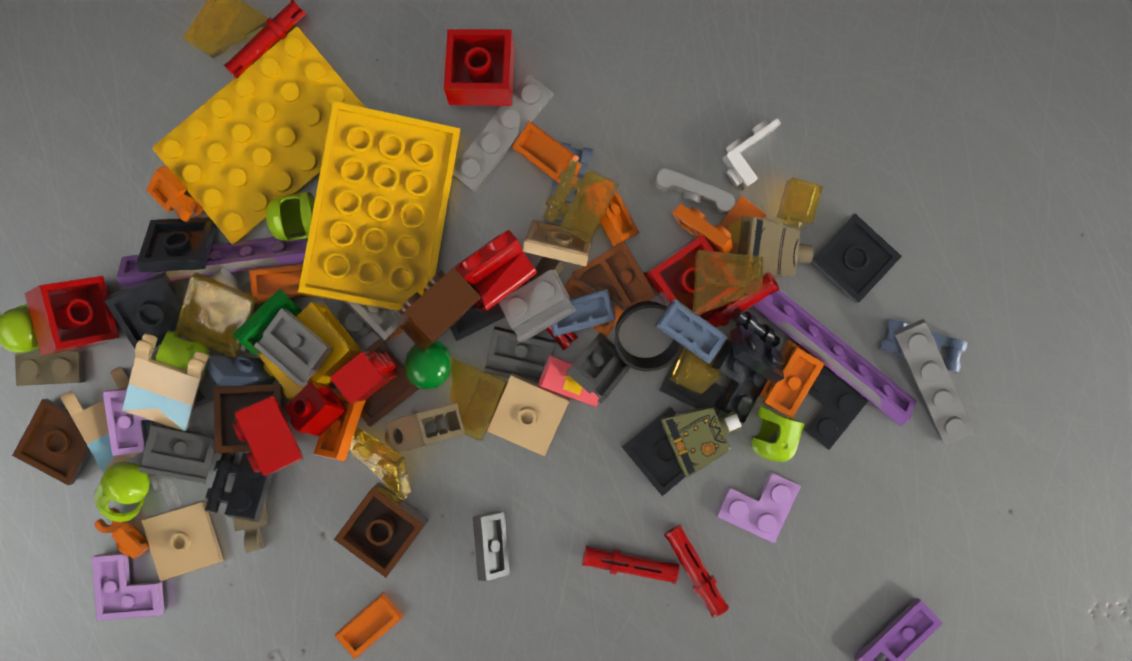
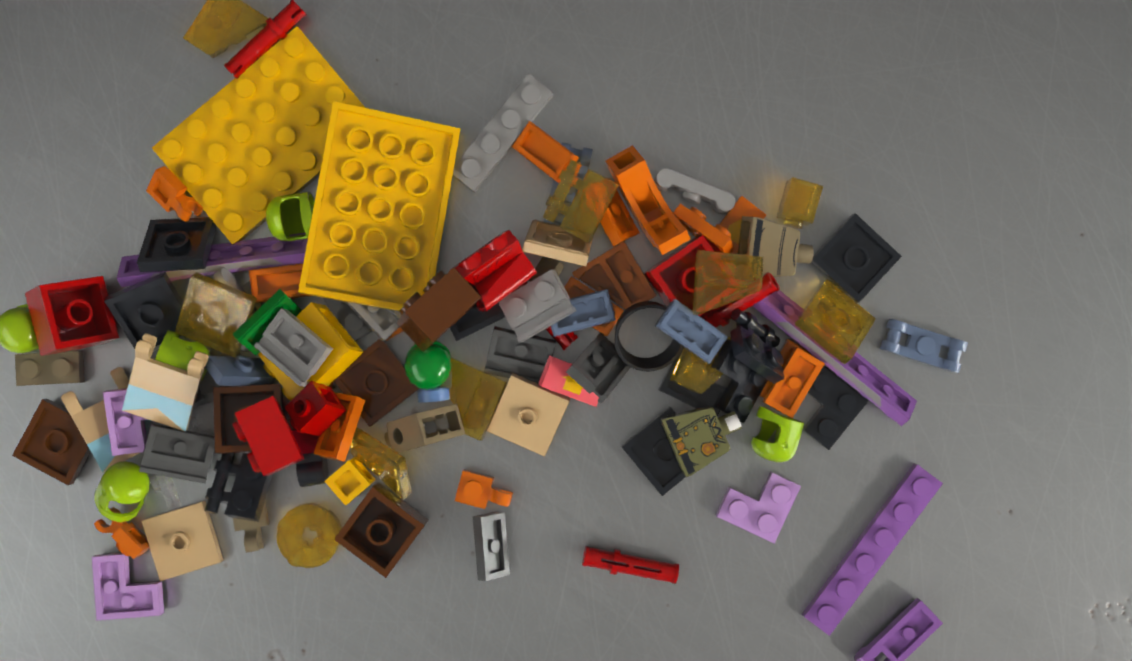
(299, 551): none -> clear yellow plate
(312, 469): none -> black leg
(350, 480): none -> yellow brick
(364, 375): red brick -> none
(369, 625): orange tile -> none
(433, 395): none -> medium blue tile
(477, 490): none -> orange plate
(479, 67): red brick -> none
(646, 201): none -> orange arch
(695, 569): red pin -> none
(738, 169): white bracket -> none
(835, 321): none -> clear yellow plate
(872, 549): none -> medium lavender plate
(934, 382): light grey plate -> none

